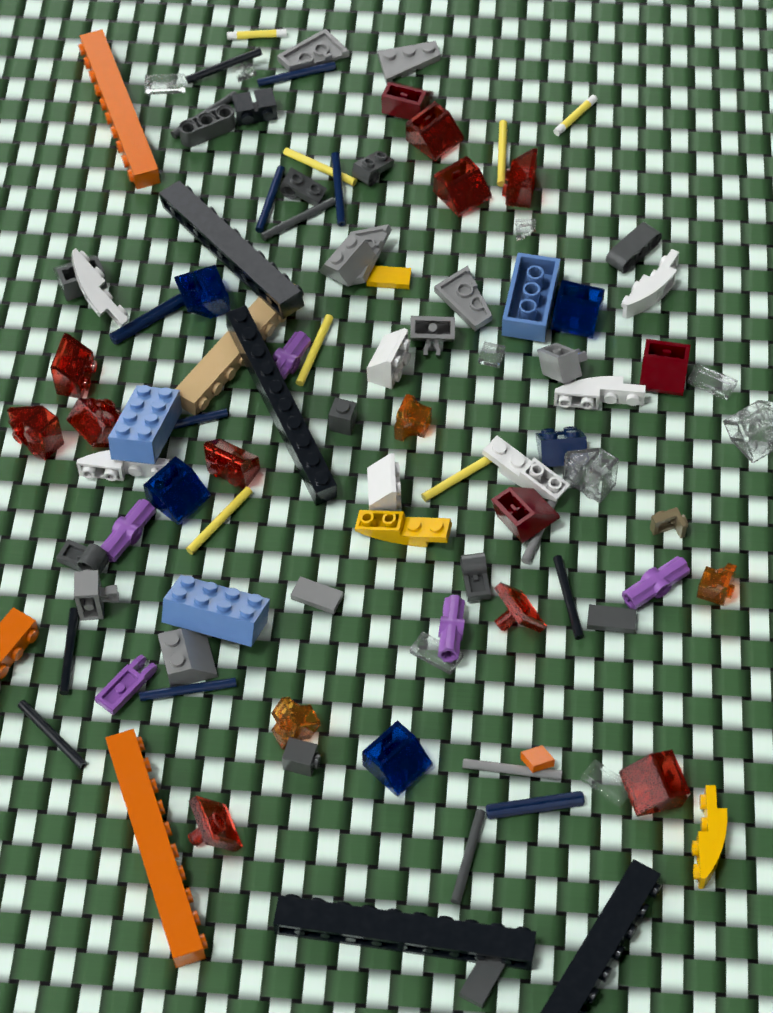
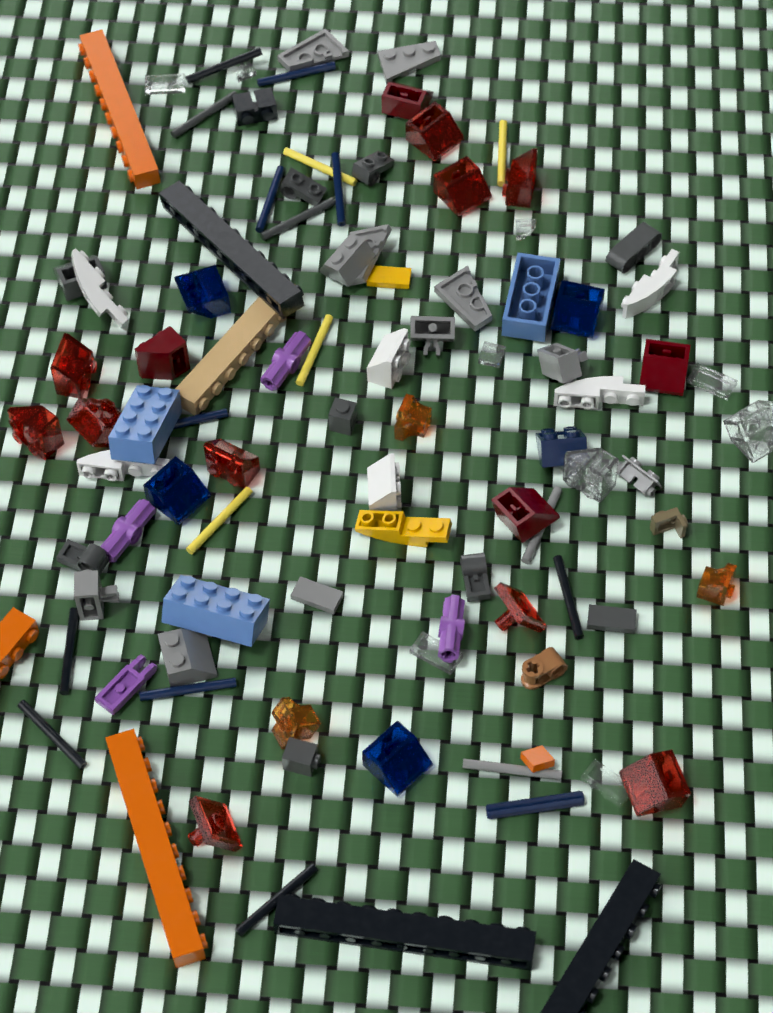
(146, 319): dark blue axle -> none
(162, 356): none -> dark red slope
(207, 125): dark grey beam -> none
(256, 34): light yellow bar -> none
(271, 904): none -> black bar
(281, 406): black brick -> none
(454, 479): light yellow bar -> none
(468, 856): dark grey bar -> none
(482, 980): dark grey tile -> none
(524, 471): white slope -> none
(542, 668): none -> medium nougat piece
(575, 115): light yellow bar -> none
(646, 480): none -> light grey hinge
(656, 582): medium lavender piece -> none
(711, 838): yellow slope -> none

